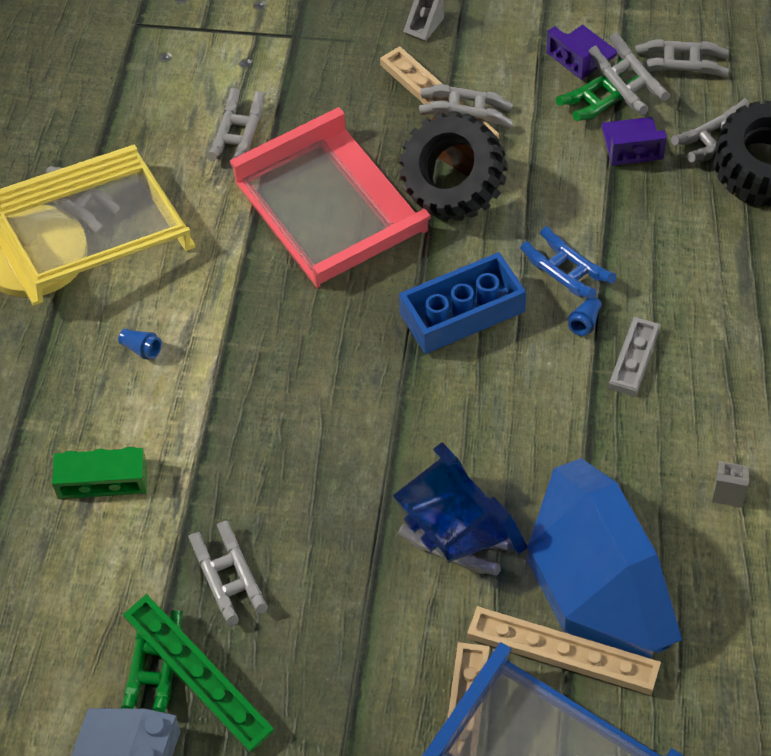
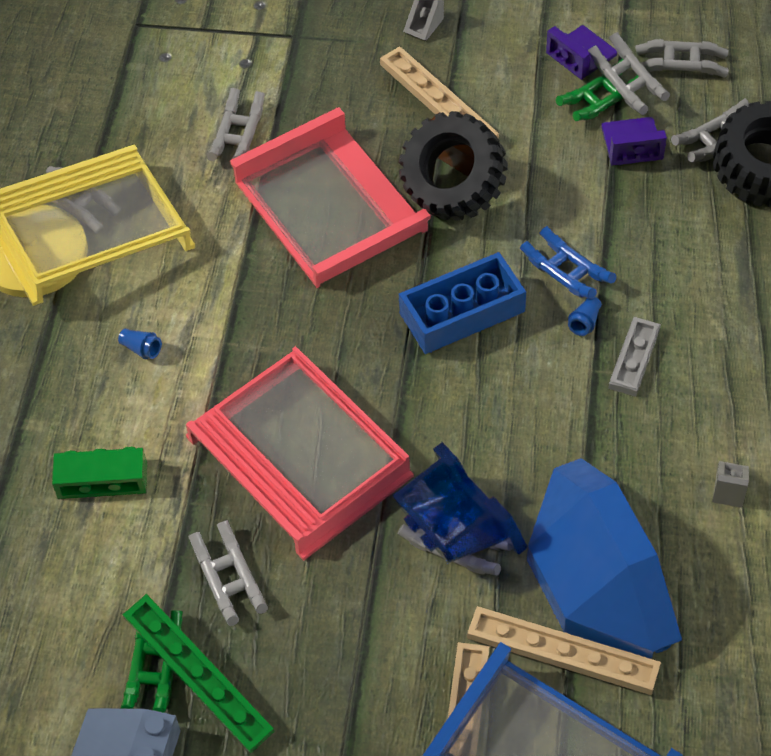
(303, 451): none -> piece
(478, 111): light grey piece -> none

